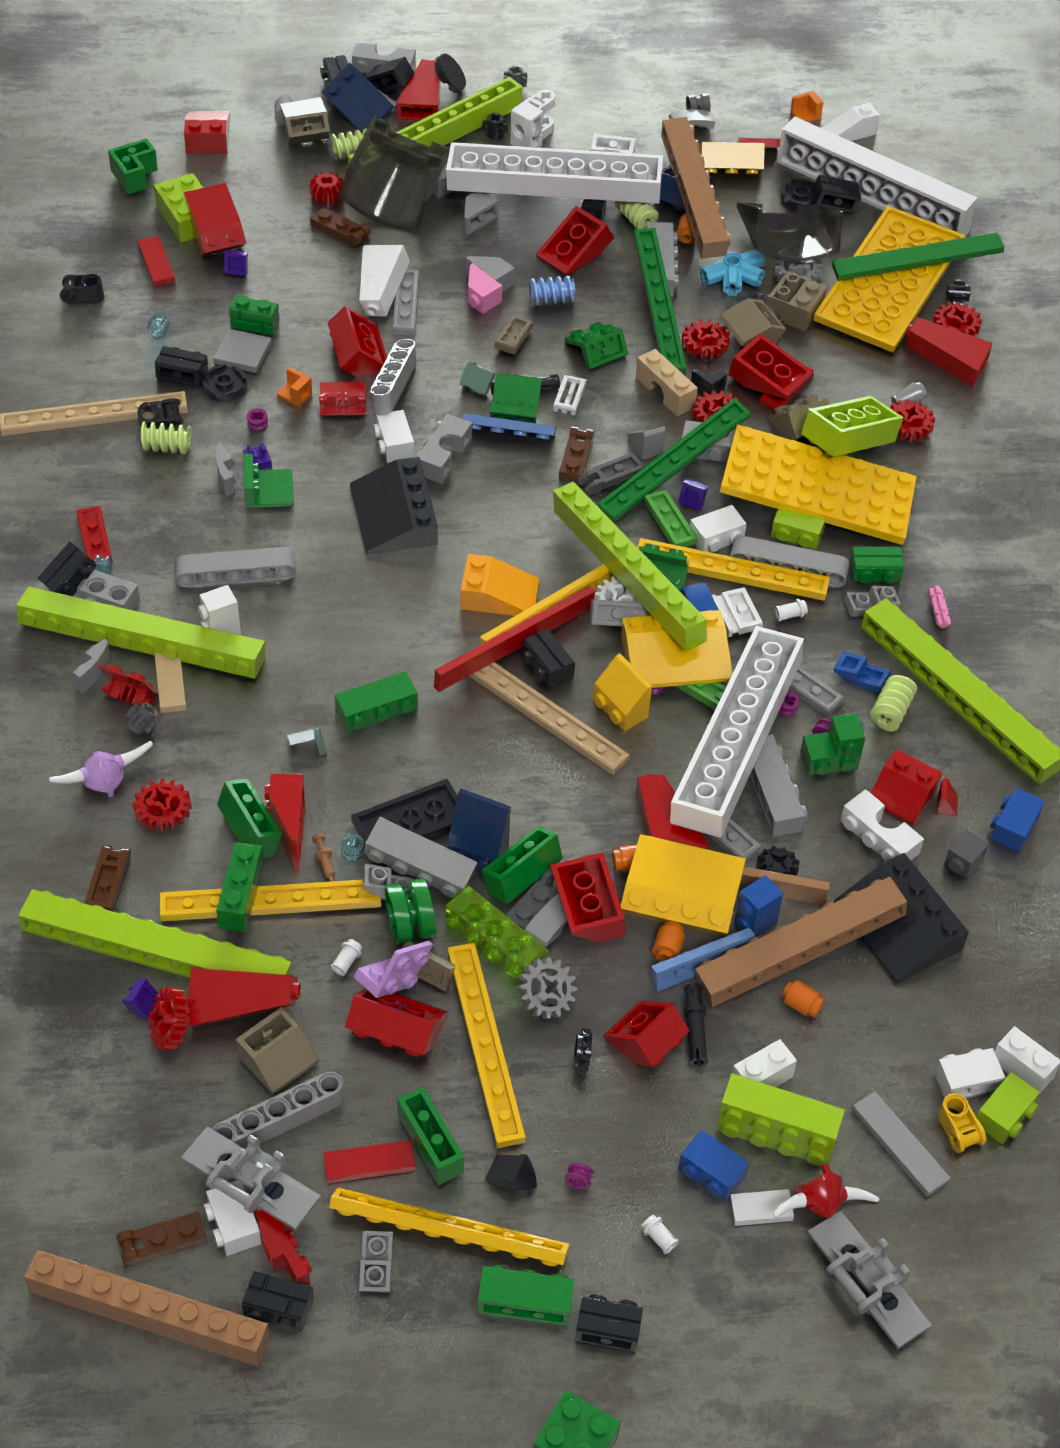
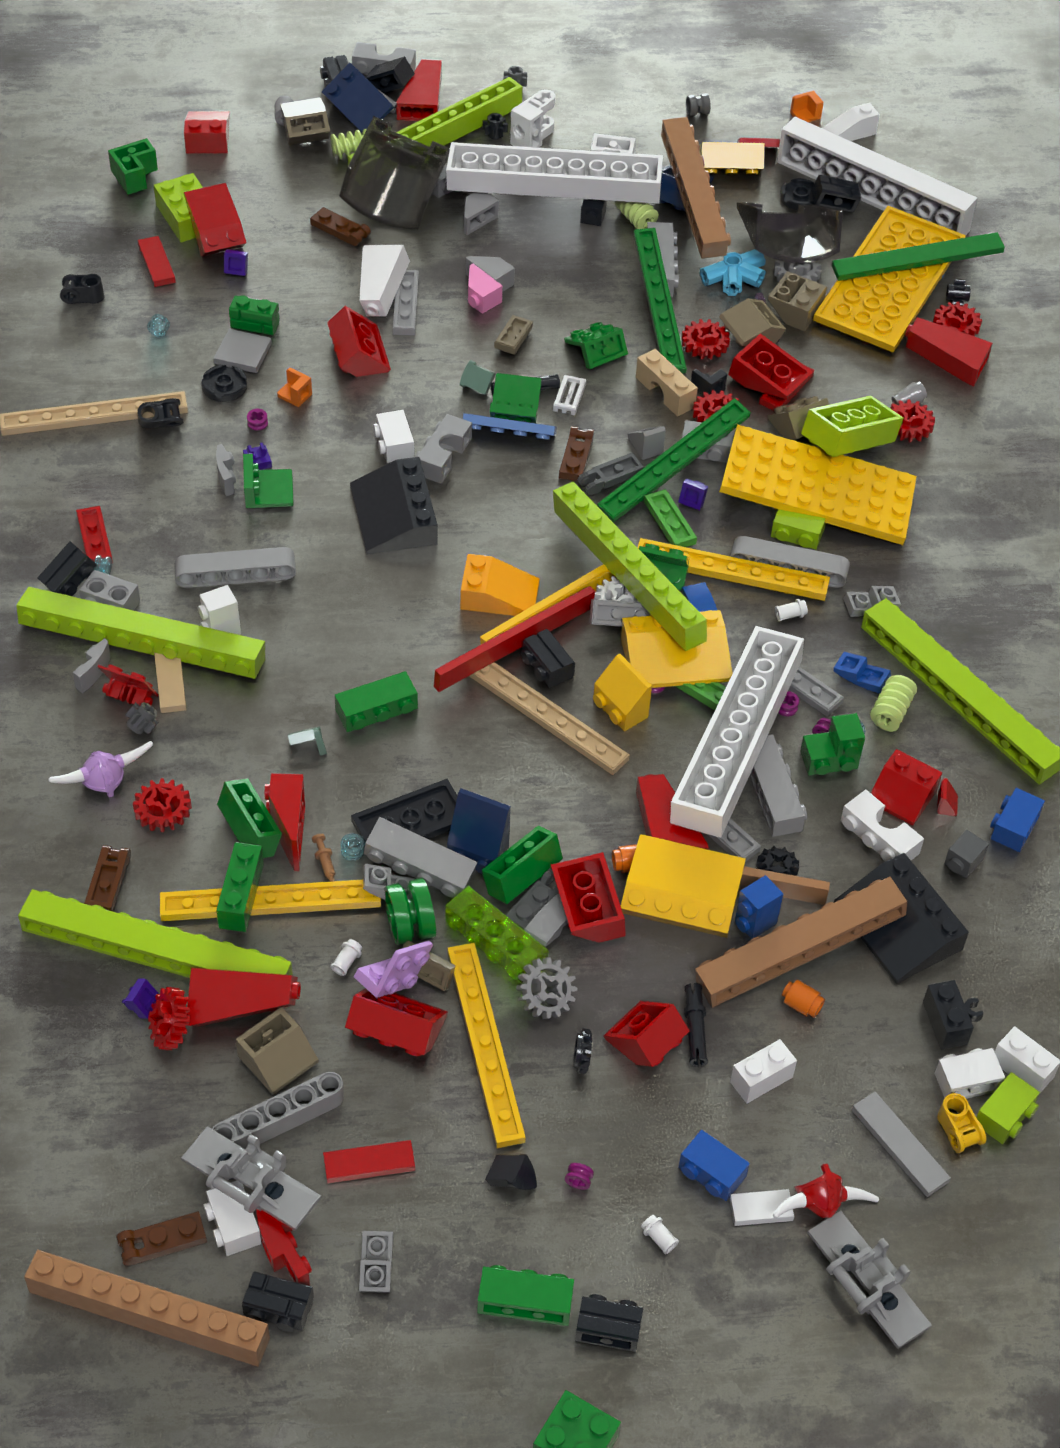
(166, 439): yellowish green piece -> none
(181, 366): black brick -> none
(326, 188): red gear -> none
(342, 398): red hinge -> none
(393, 377): light grey beam -> none
(430, 1135): green brick -> none
(440, 1224): yellow plate -> none
(450, 72): black tile -> none
(551, 290): light blue piece -> none
(575, 242): red slope -> none
(668, 941): orange brick -> none
(683, 966): medium blue plate -> none
(684, 231): orange brick -> none
(696, 117): light grey slope -> none
(718, 528): white brick -> none
(737, 611): white plate -> none
(779, 1120): lime brick -> none
(876, 564): green brick -> none
(939, 607): bright pink axle -> none
(949, 1014): none -> black brick

